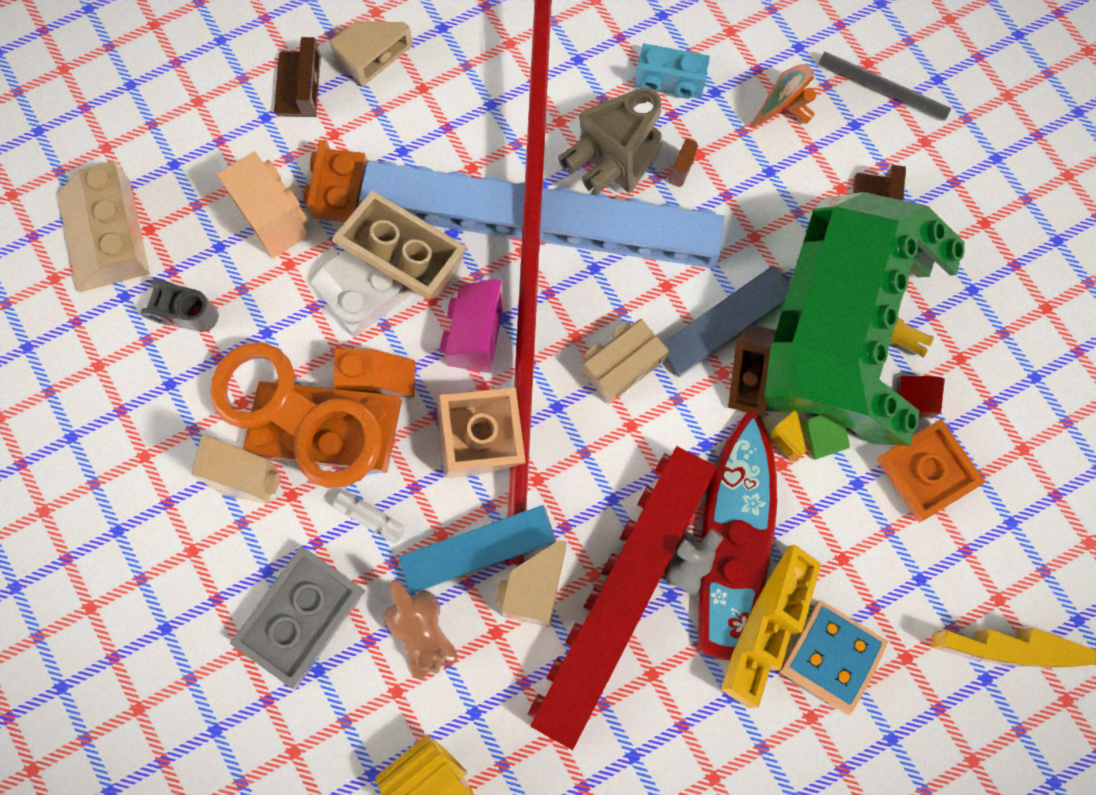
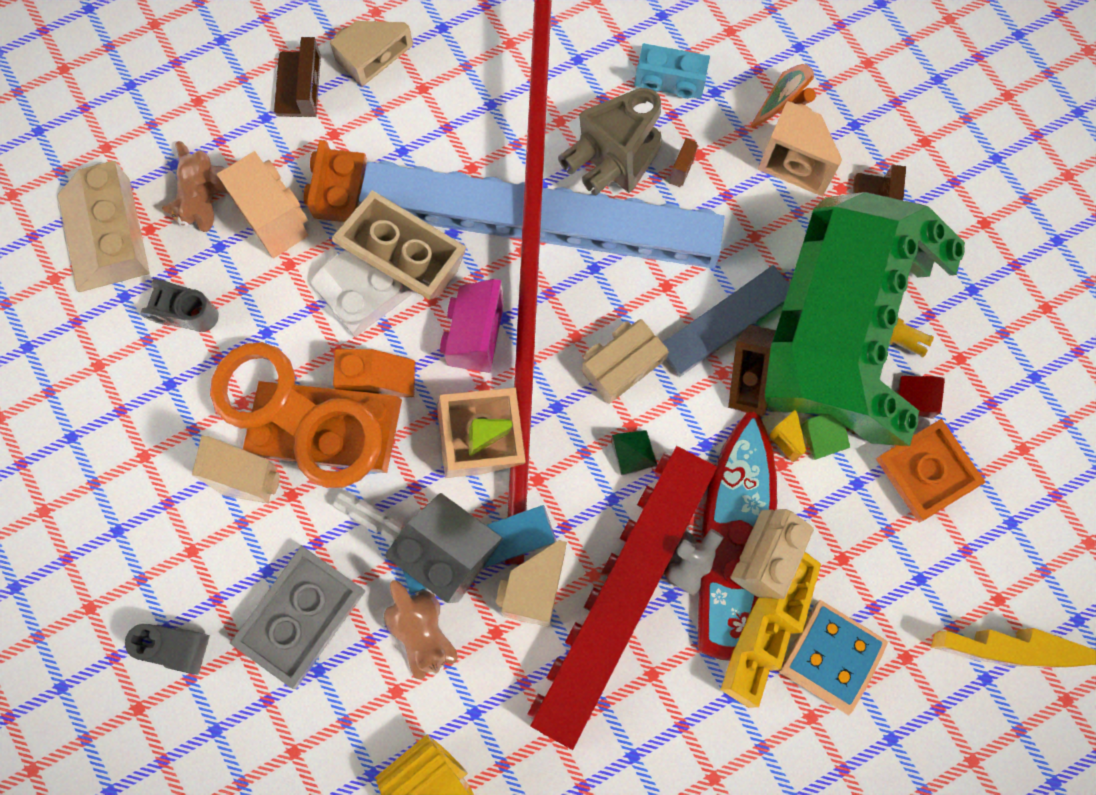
(173, 648): none -> dark grey piece
(196, 186): none -> nougat animal
(444, 548): none -> dark grey slope
(486, 432): none -> lime slope
(633, 451): none -> dark green slope
(772, 553): none -> tan brick
(801, 150): none -> light nougat slope
(885, 86): dark grey bar -> none

